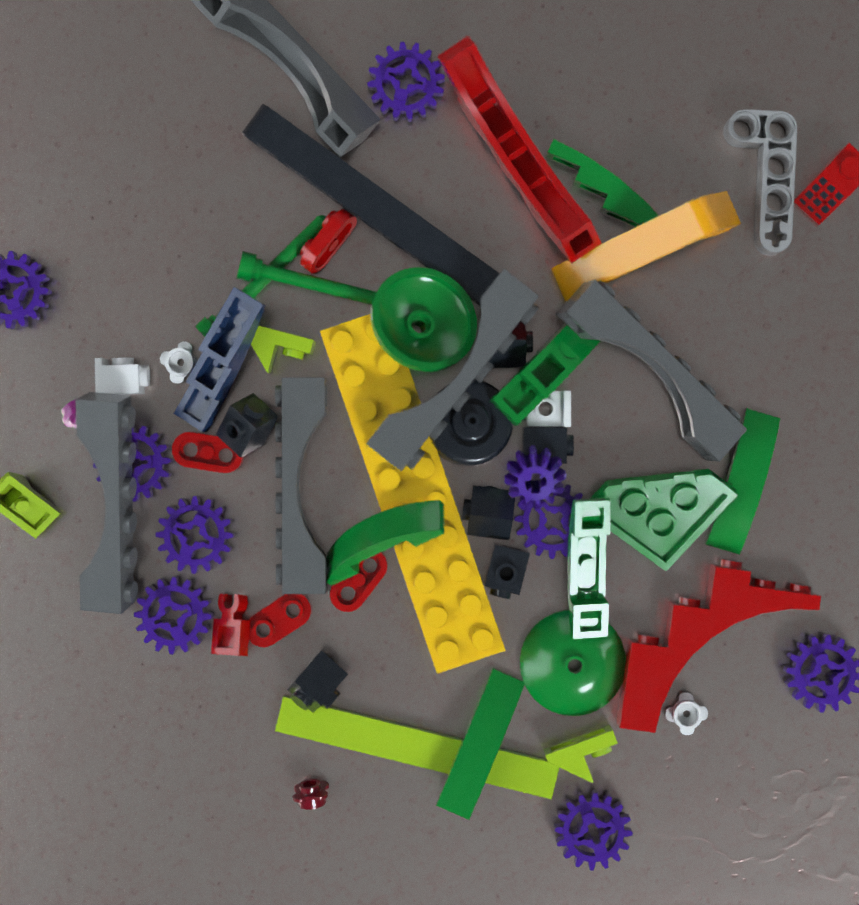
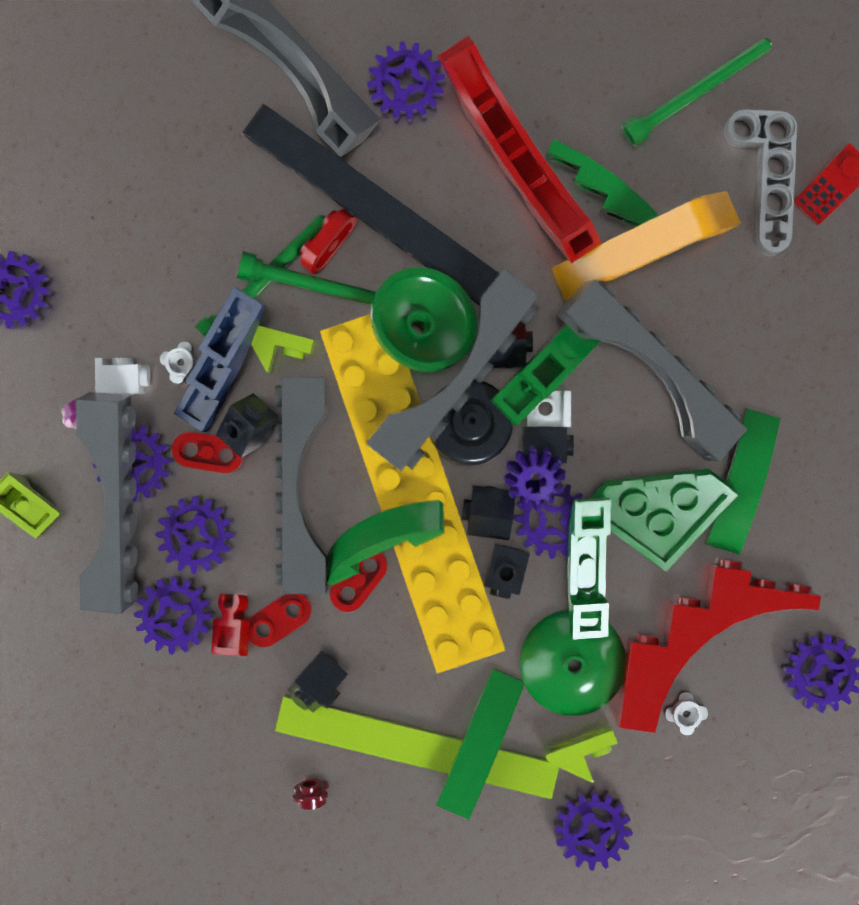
(638, 128): none -> green piece

